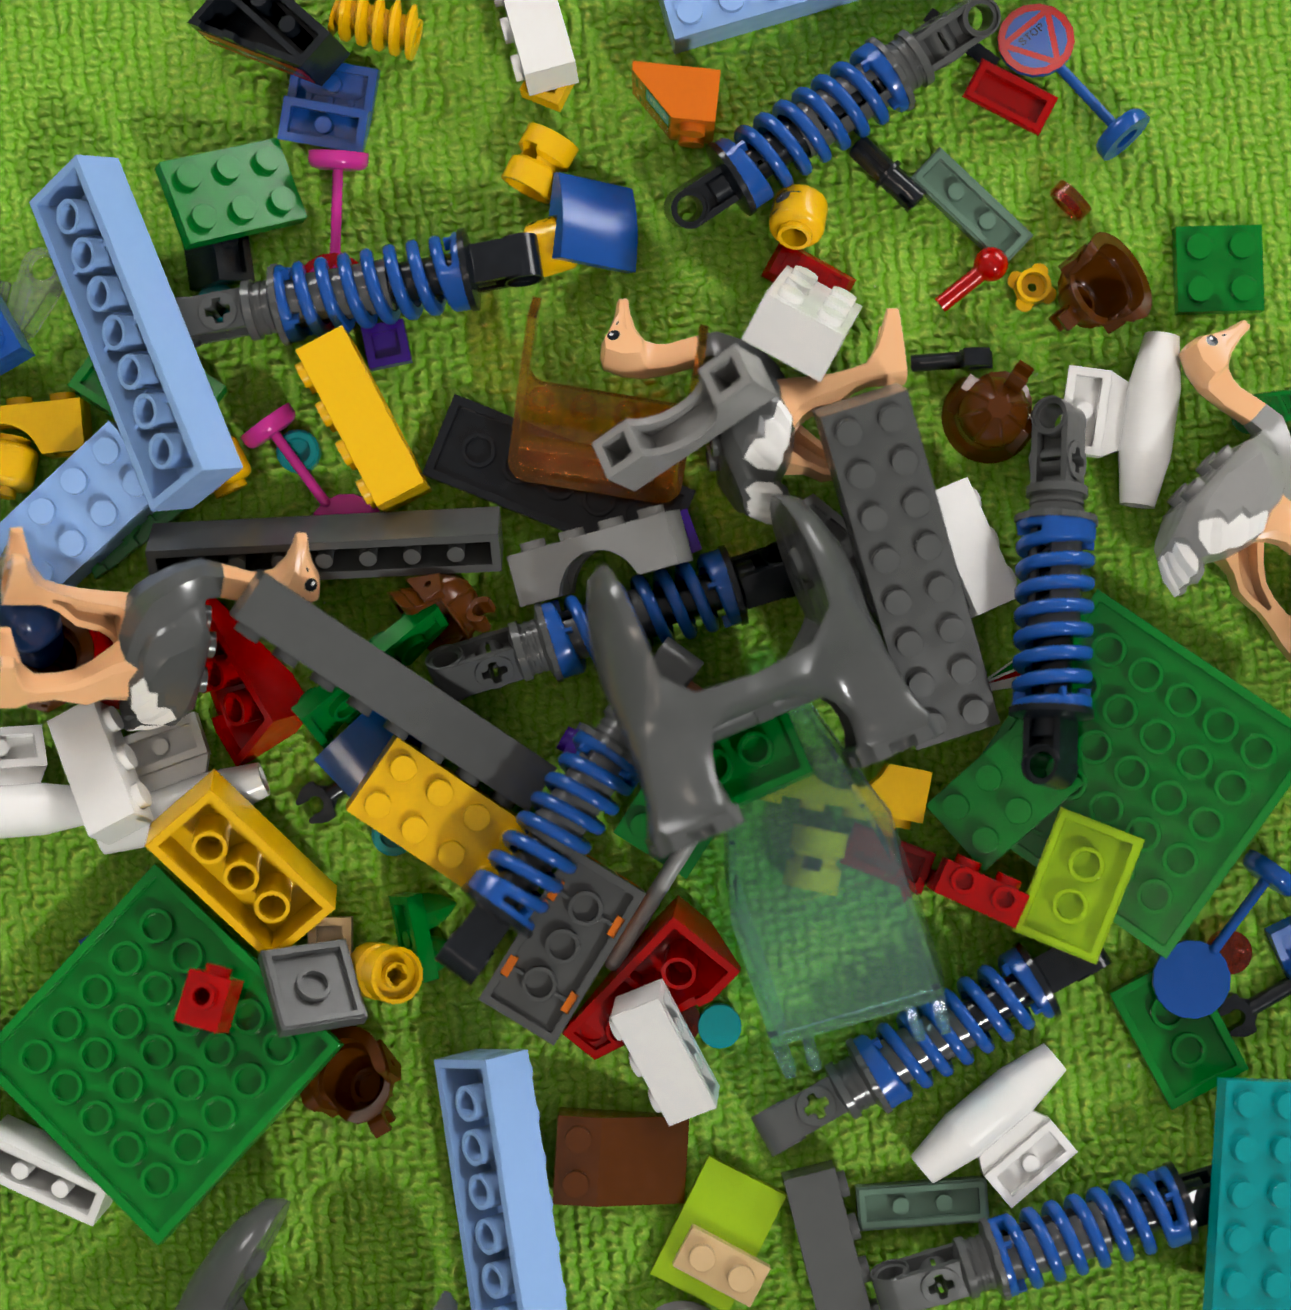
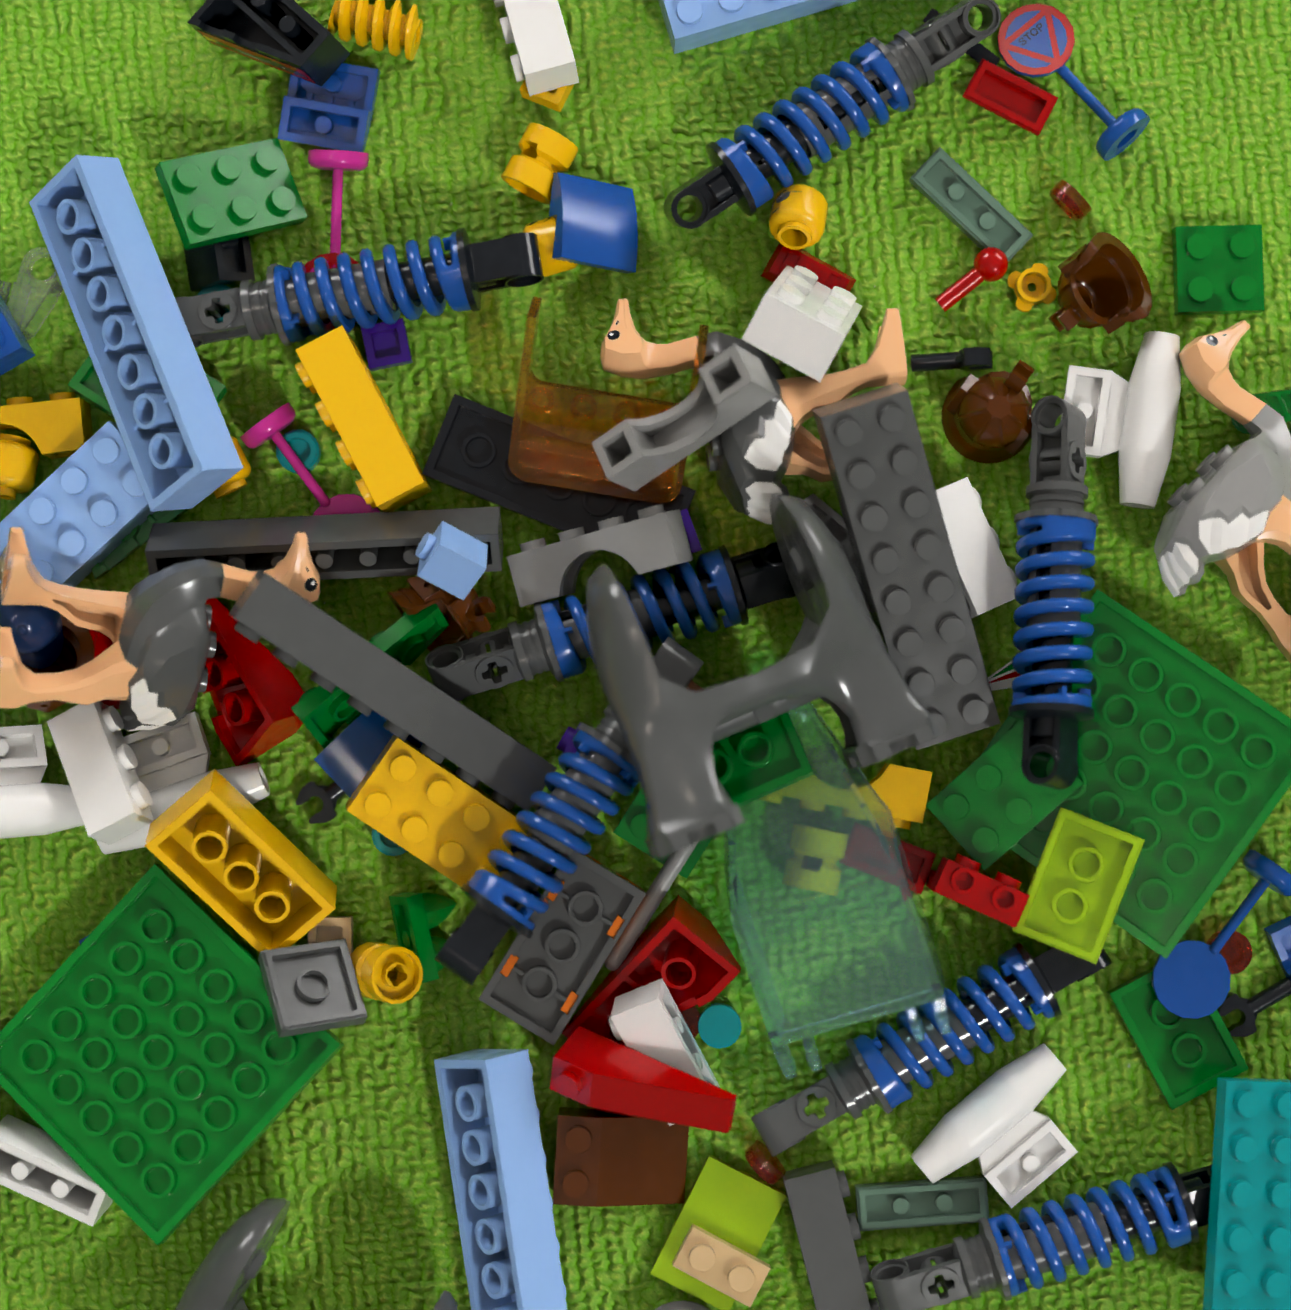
(209, 998): red brick -> none
(356, 1081): reddish brown helmet -> none
(451, 559): none -> light blue brick
(635, 1085): none -> red wedge
(679, 99): orange slope -> none
(763, 1163): none -> clear red tile
(887, 173): black axle -> none

